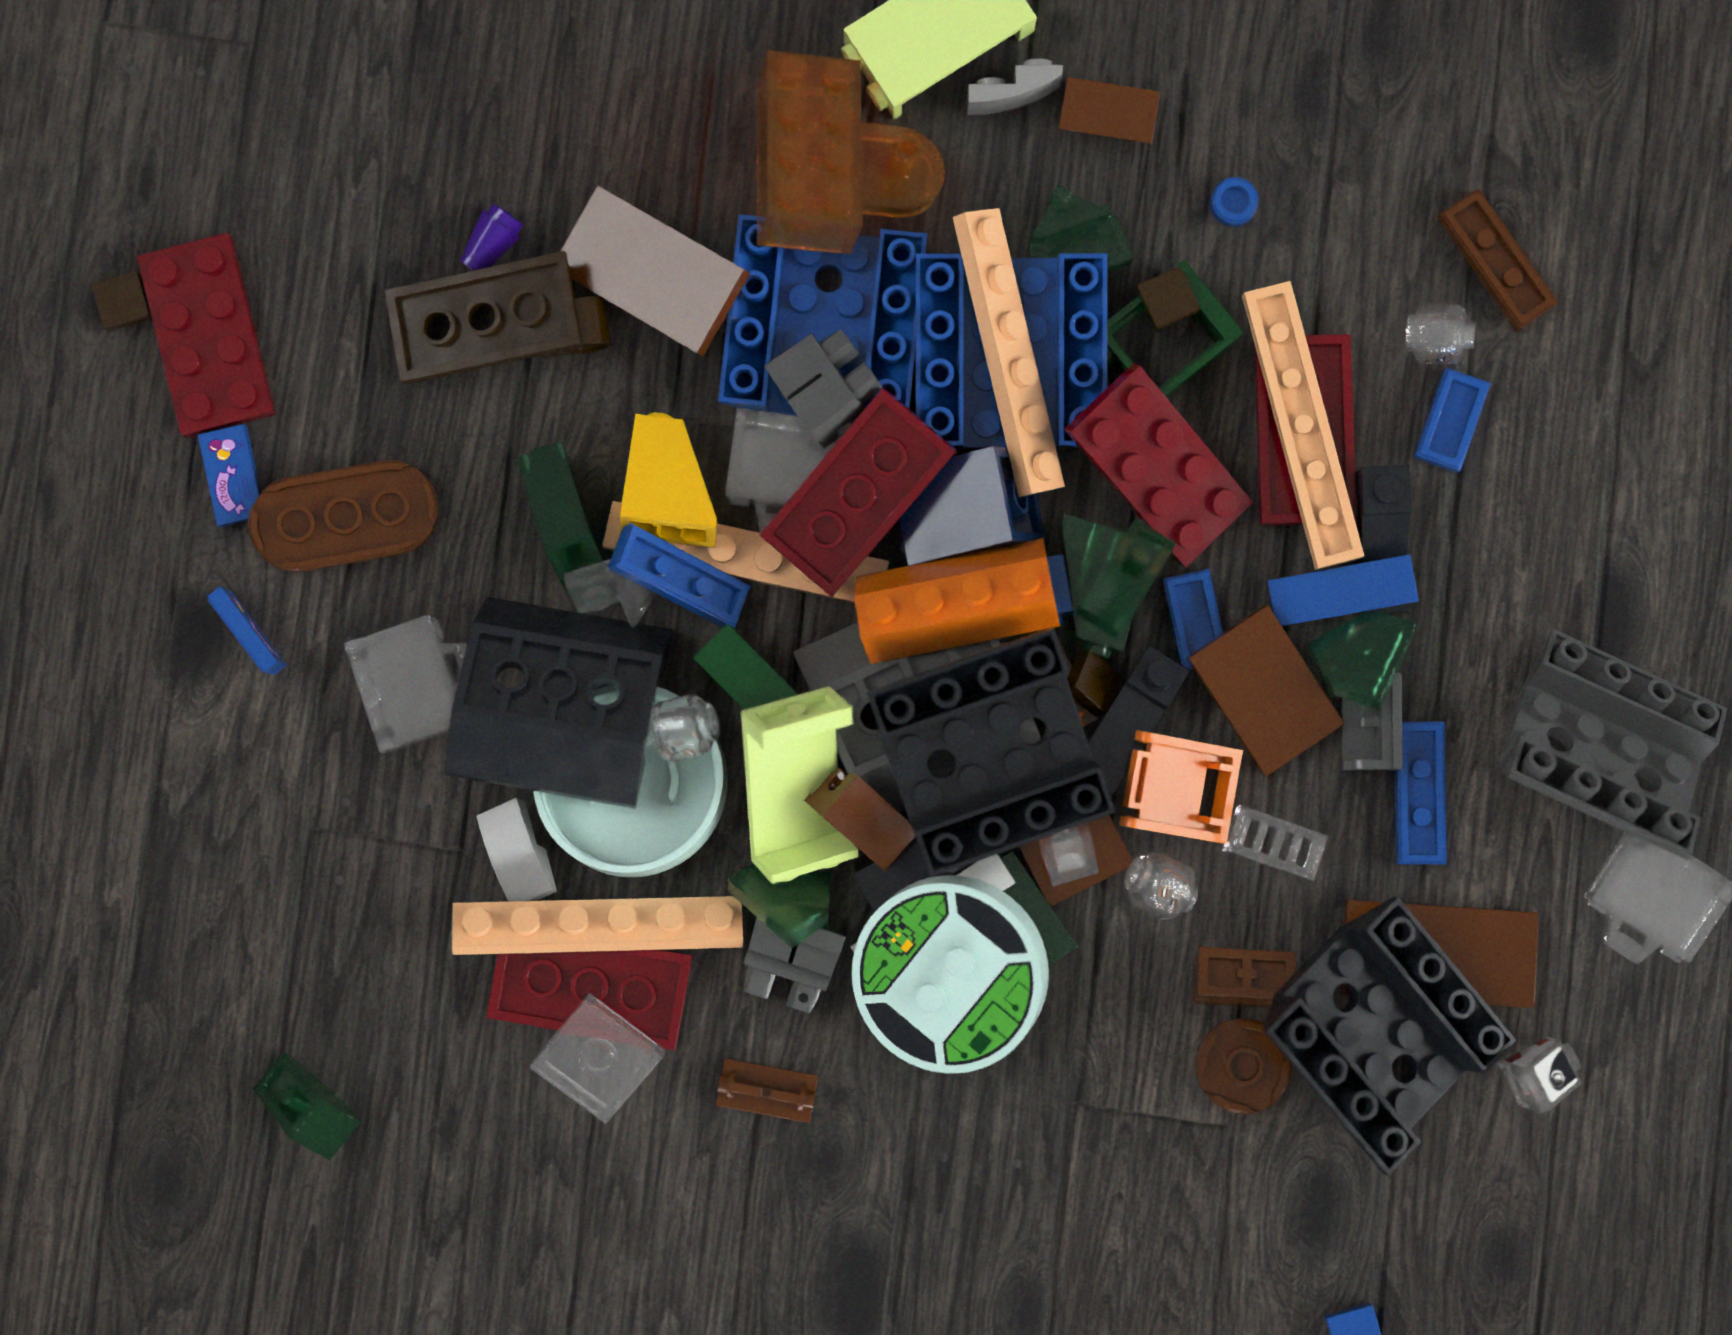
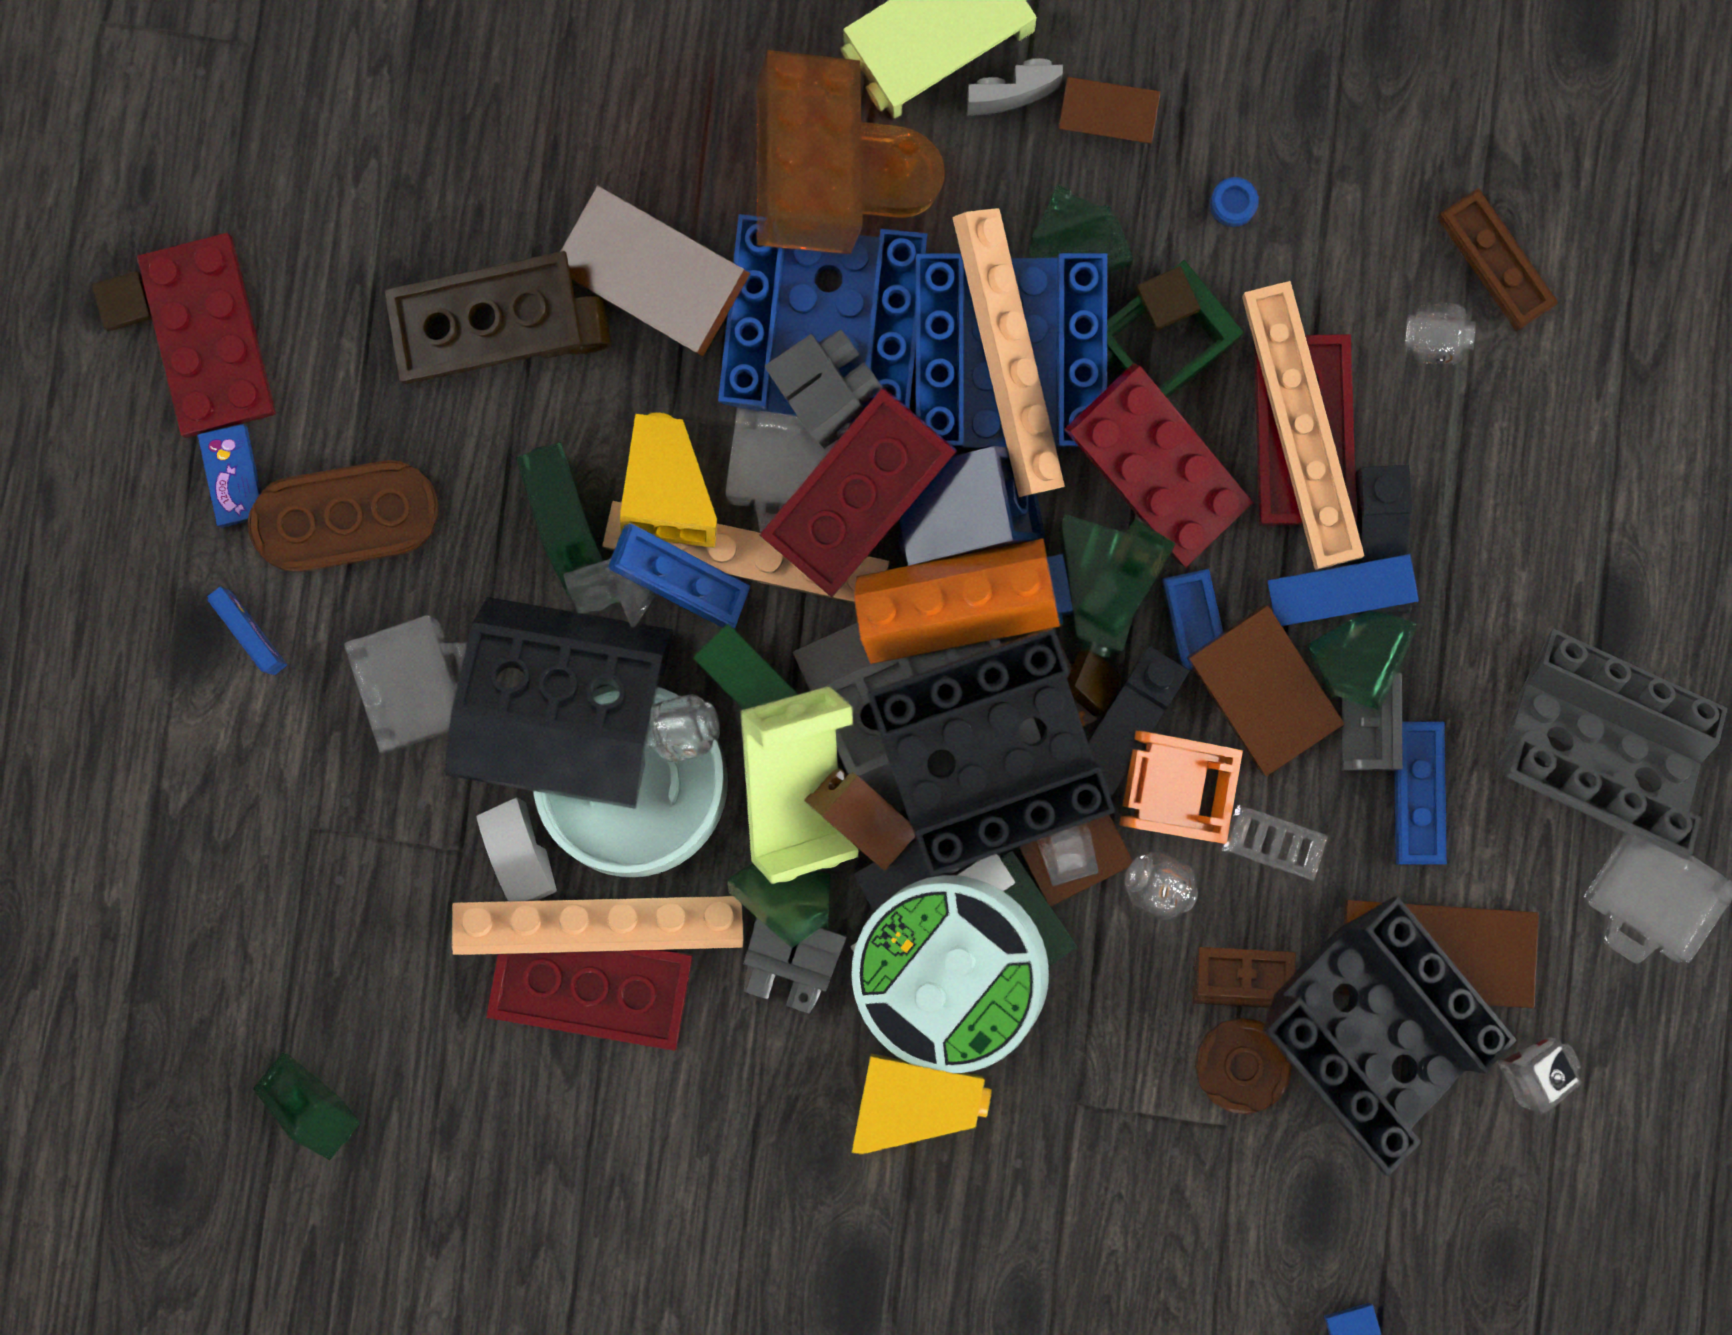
(491, 238): dark purple cone -> none
(597, 1058): clear tile -> none
(767, 1090): reddish brown hinge -> none
(915, 1104): none -> yellow slope
(1451, 420): blue tile -> none

